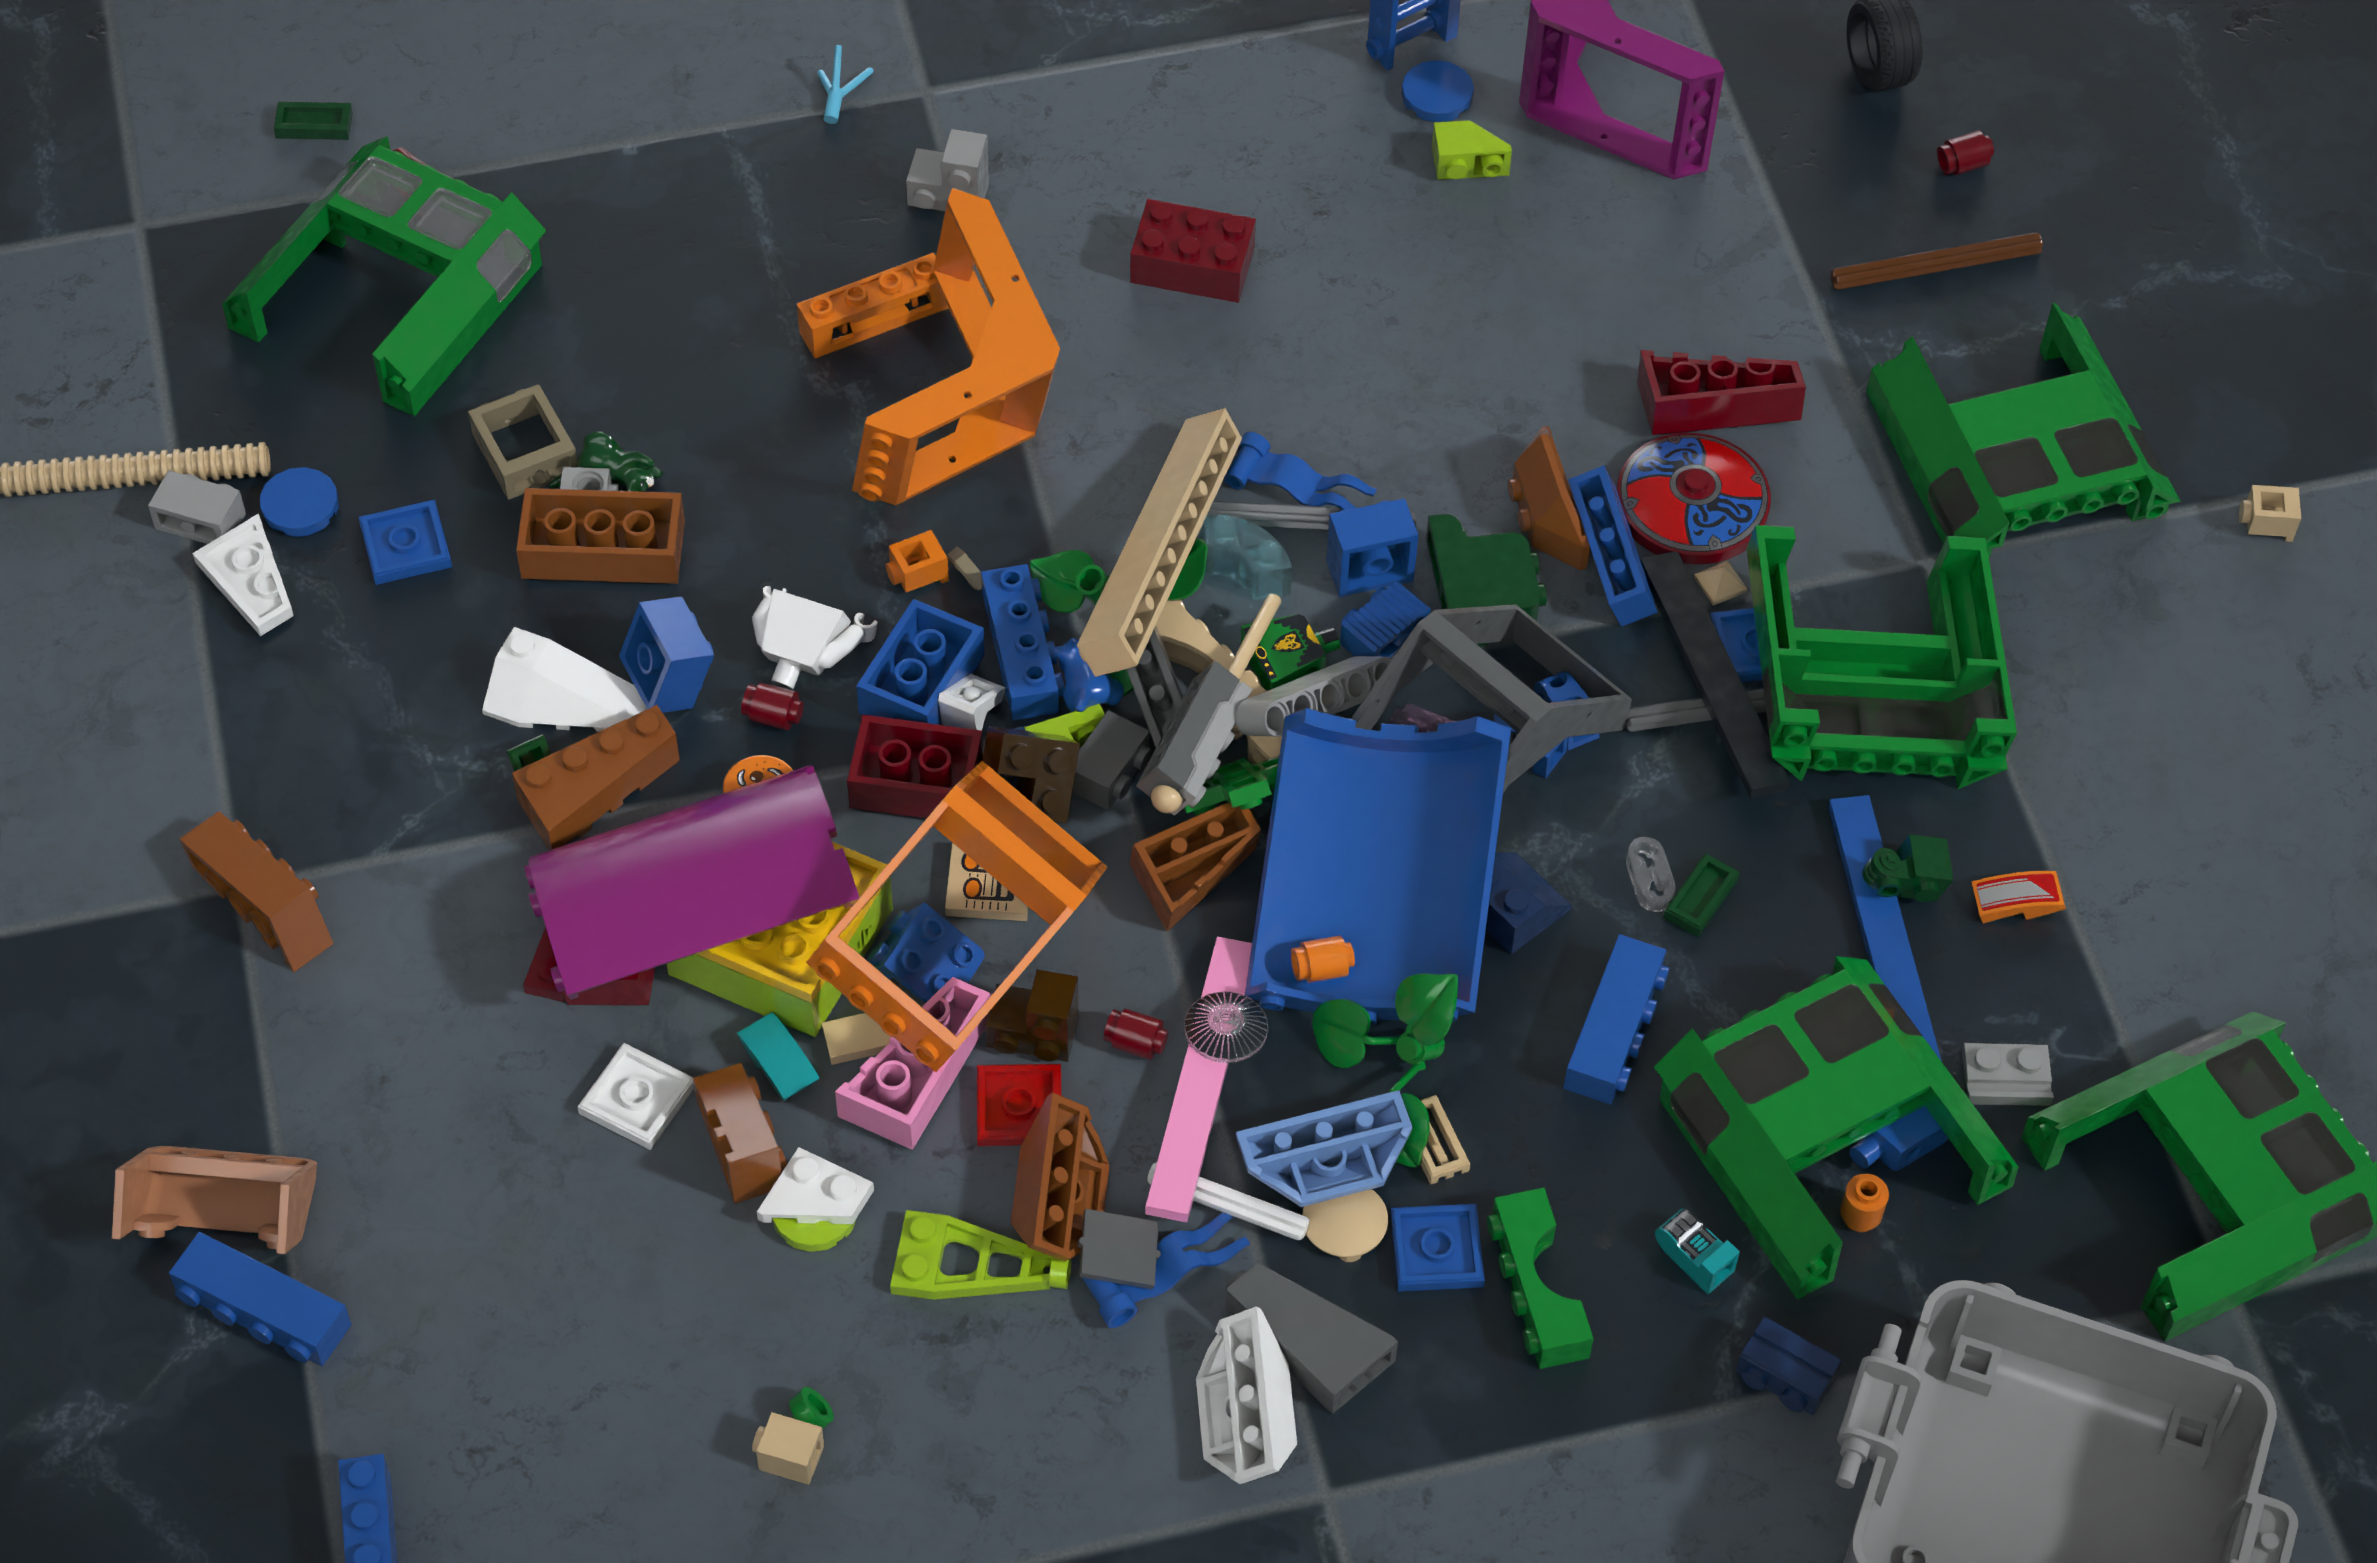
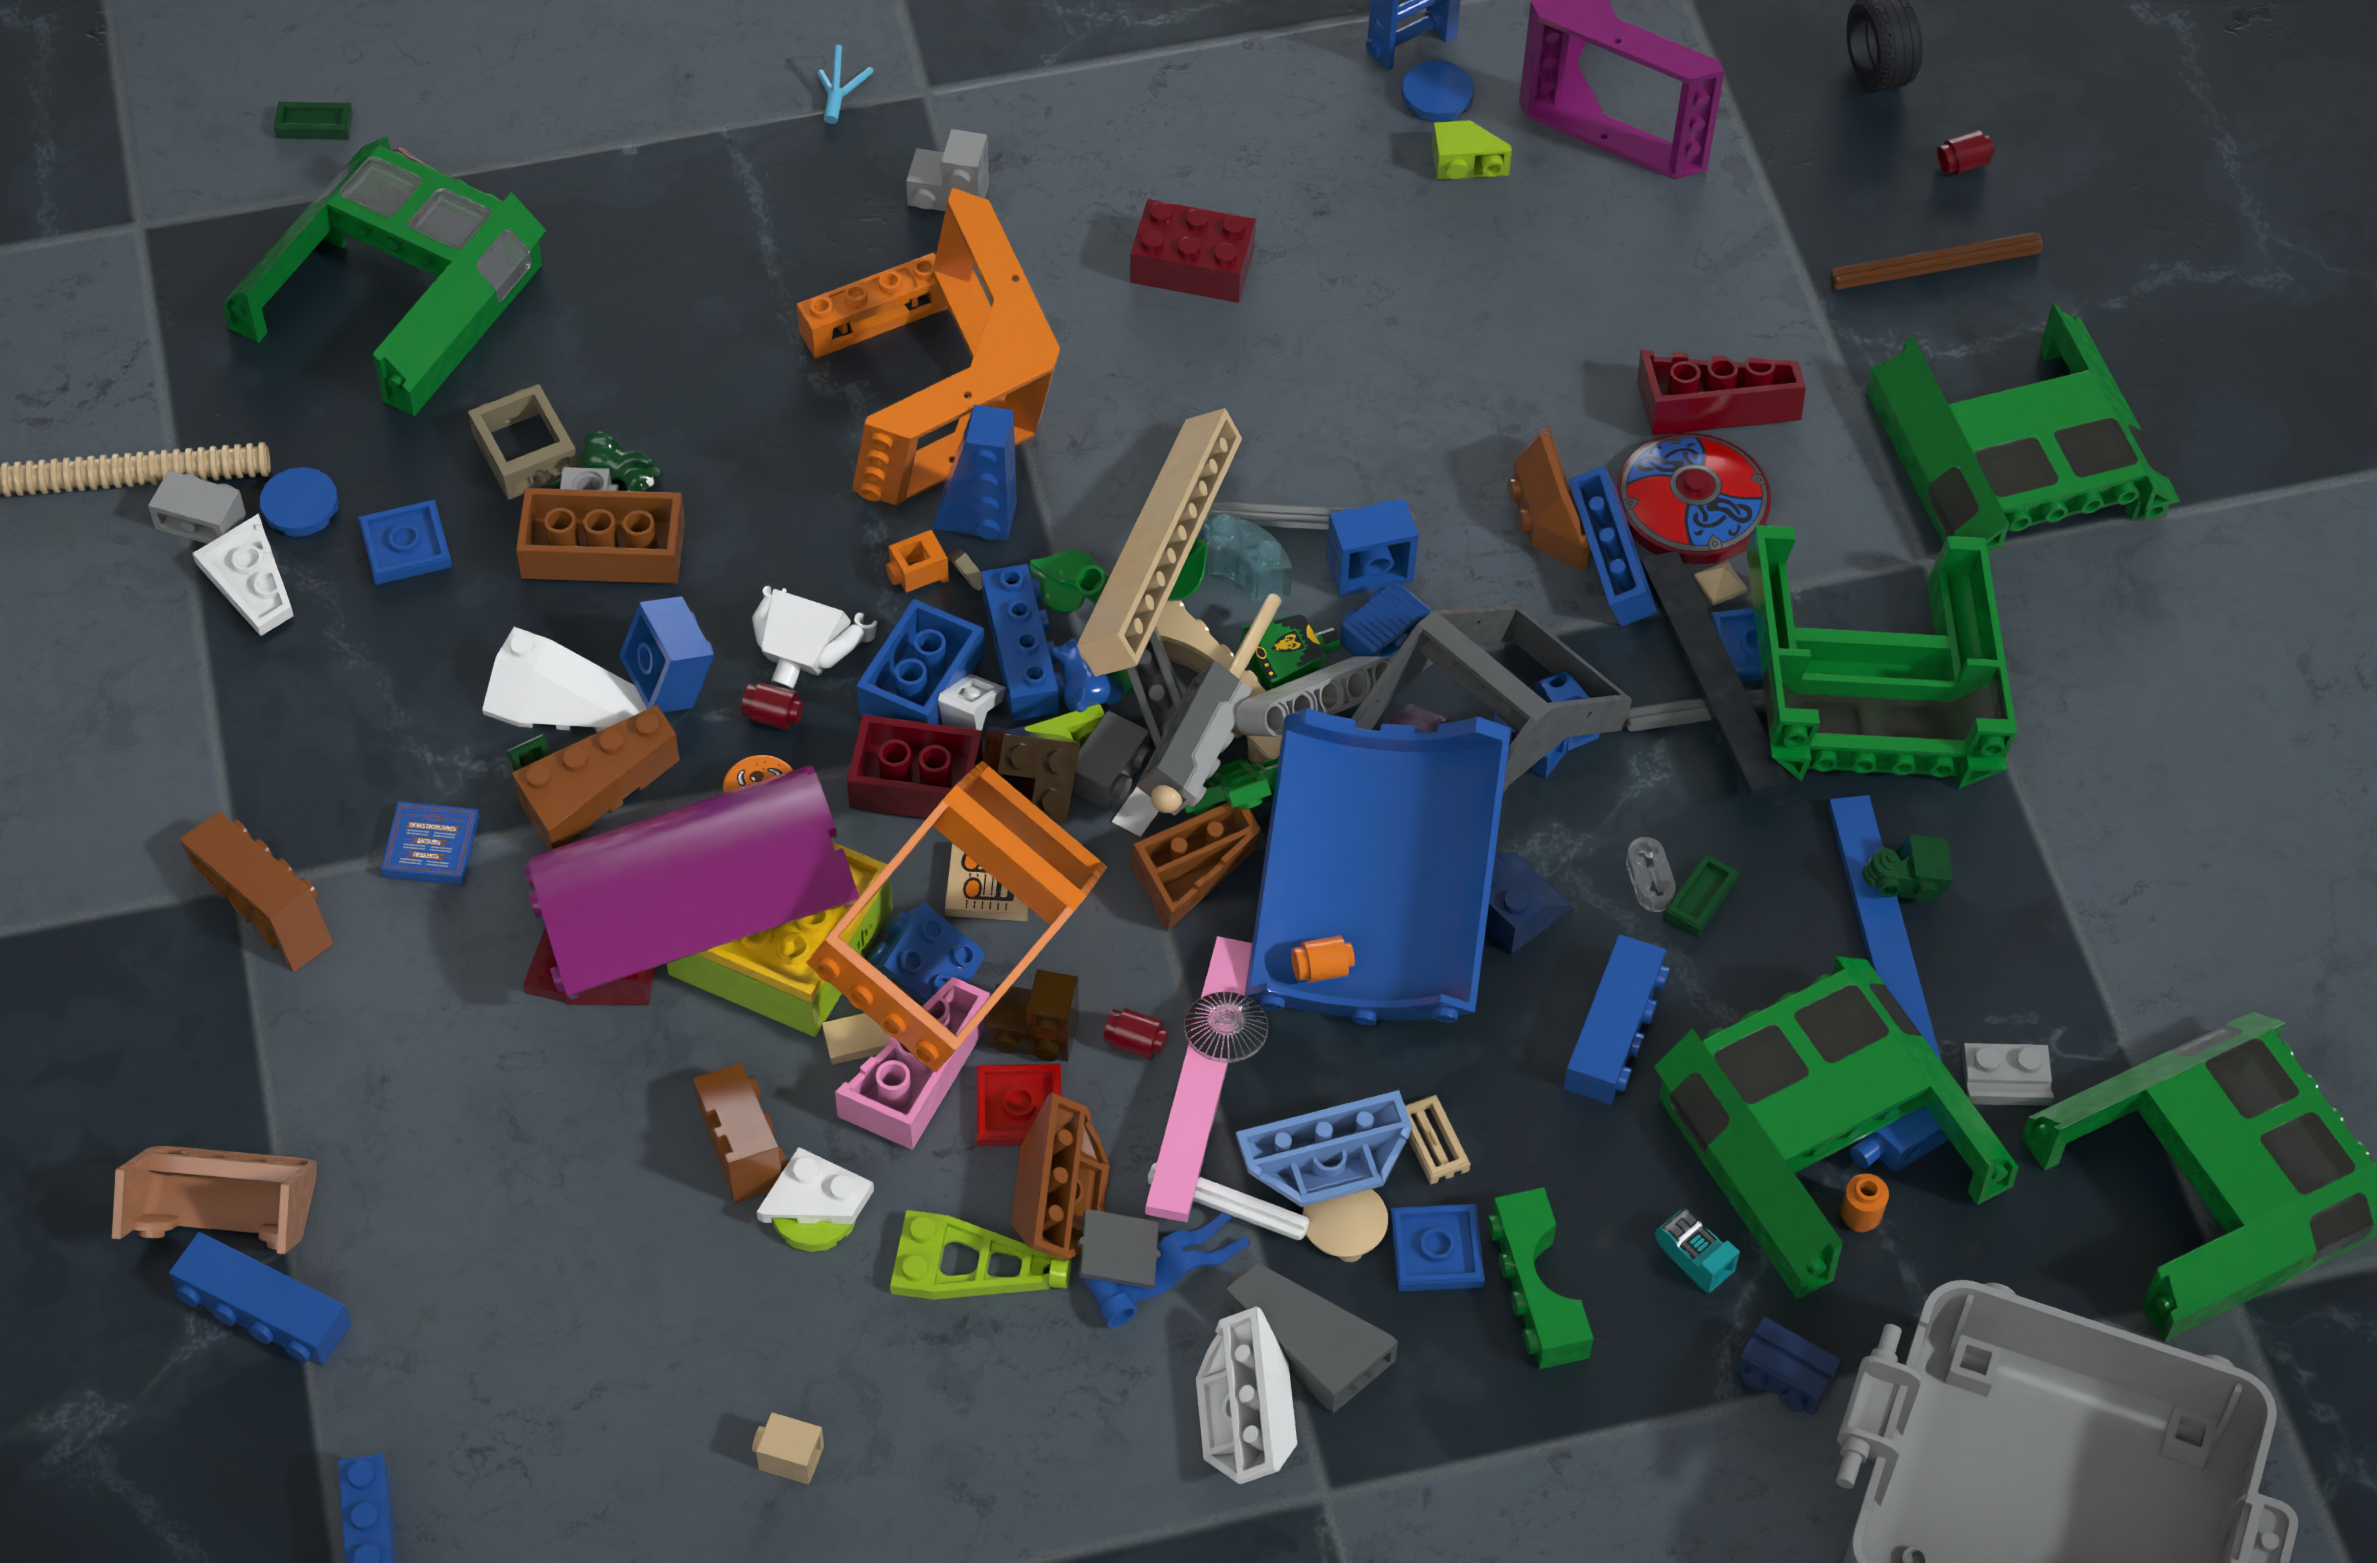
(430, 843): none -> blue tile
(636, 1096): white tile -> none
(778, 1056): teal slope -> none
(811, 1408): green tile -> none
(982, 480): none -> blue wedge
(1136, 813): none -> white sticker
(1288, 472): blue flag -> none
(1428, 1008): green plant -> none
(1483, 568): dark green brick -> none
(2016, 893): slope -> none
(2271, 511): tan brick -> none

